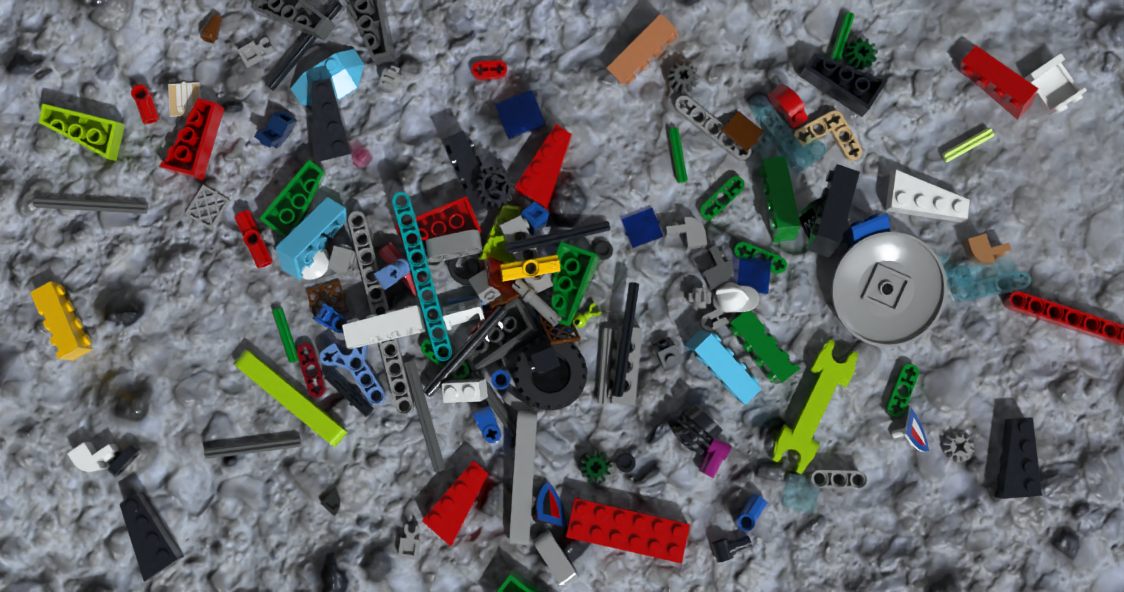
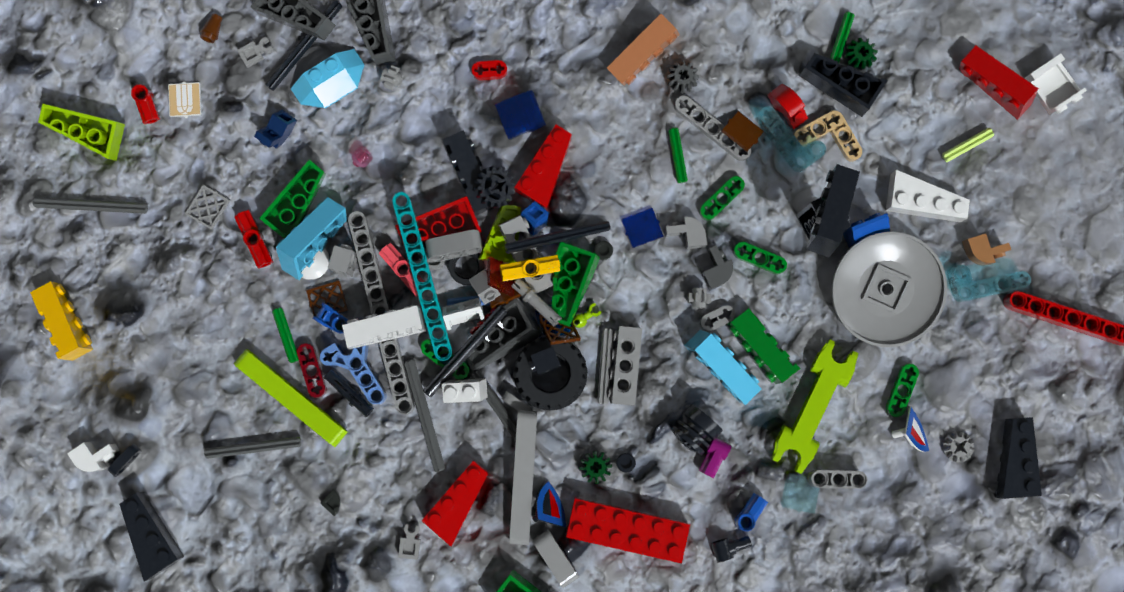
(195, 141): red wedge -> none
(329, 127): black wedge -> none
(392, 273): medium blue piece -> none
(486, 421): blue piece -> none
(493, 379): blue piece -> none
(625, 340): black axle -> none
(667, 353): black bracket -> none
(735, 298): white piece -> none
(754, 274): clear blue piece -> none
(779, 199): green wedge -> none

